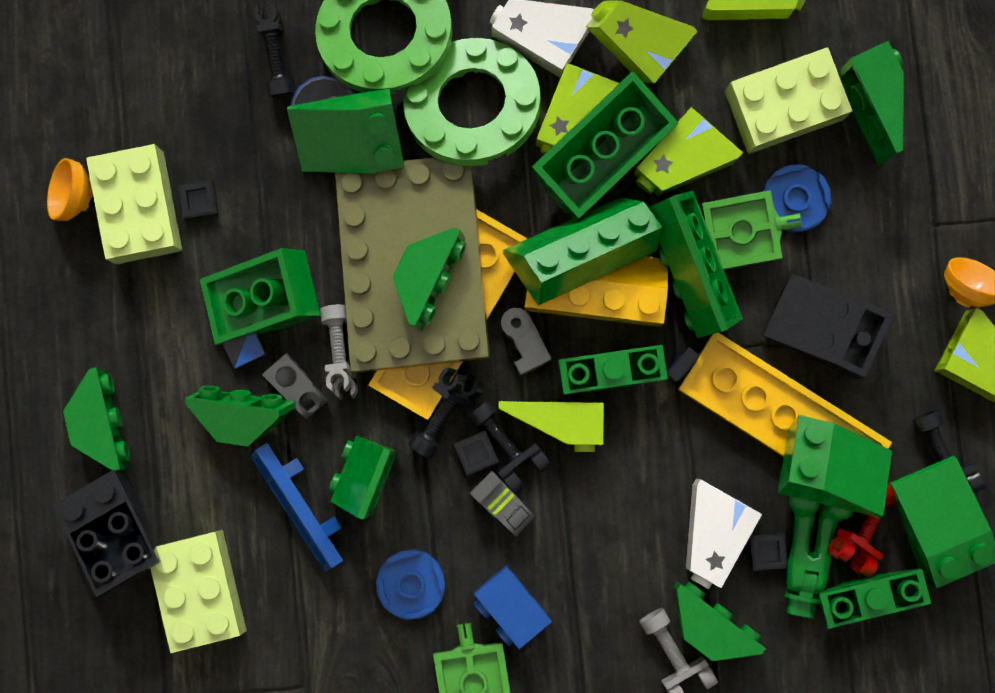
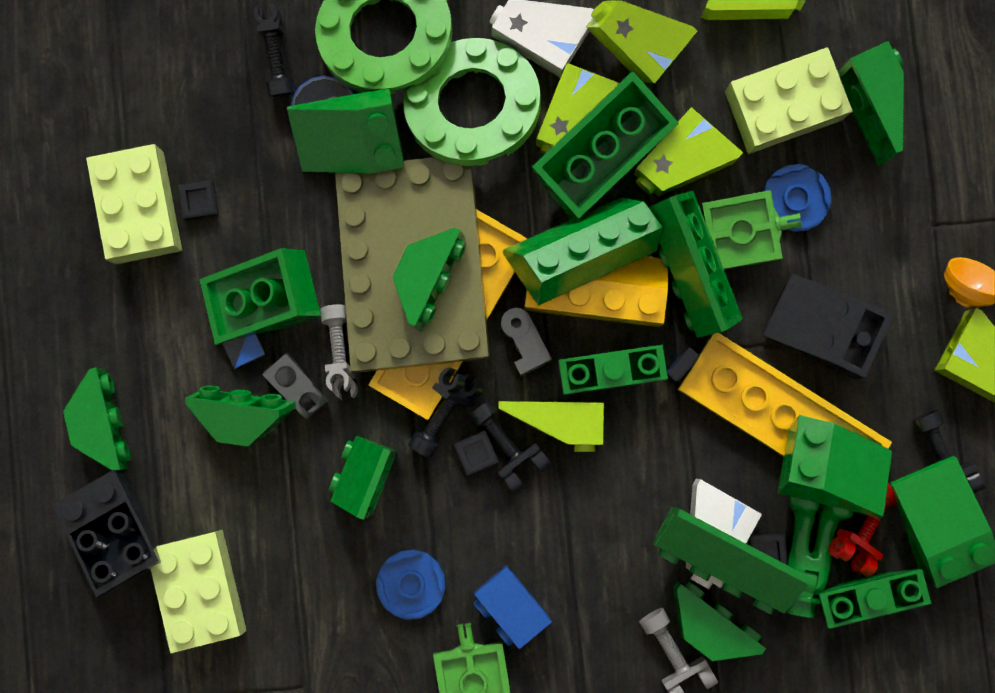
(68, 190): light orange piece -> none
(279, 481): blue hinge -> none
(502, 503): dark grey leg -> none
(729, 560): none -> green slope

